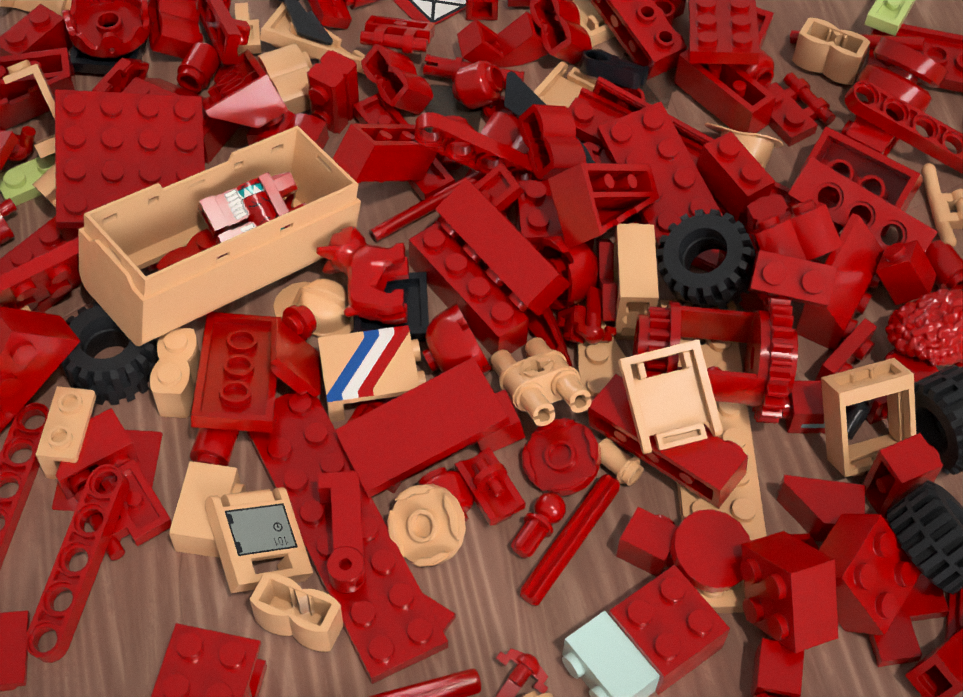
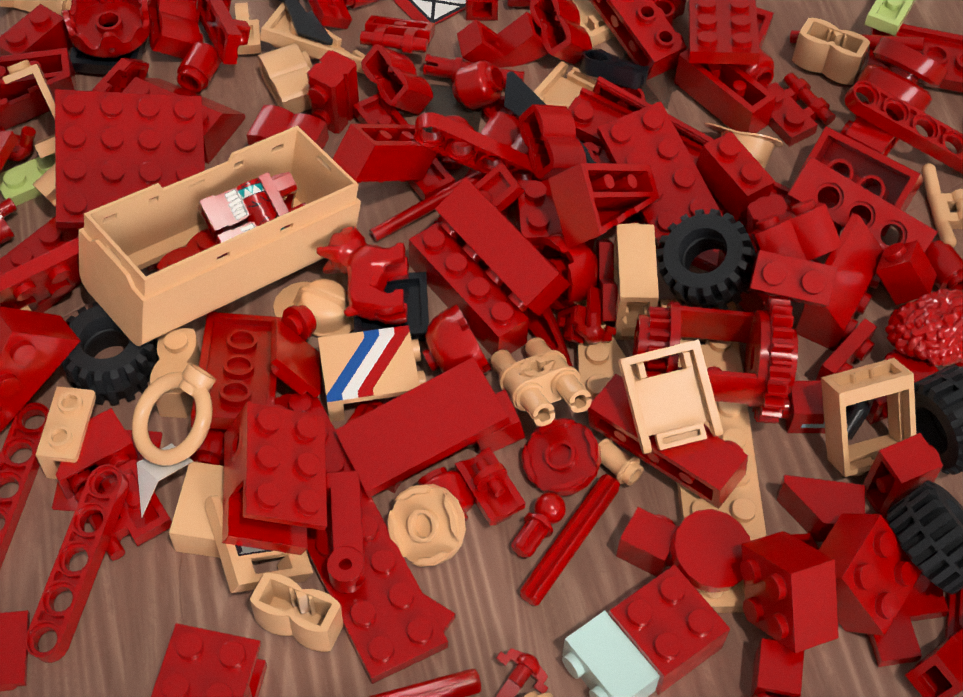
(150, 474): none -> white sticker
(195, 383): none -> light nougat piece
(244, 94): red wedge -> none
(274, 478): none -> red torso

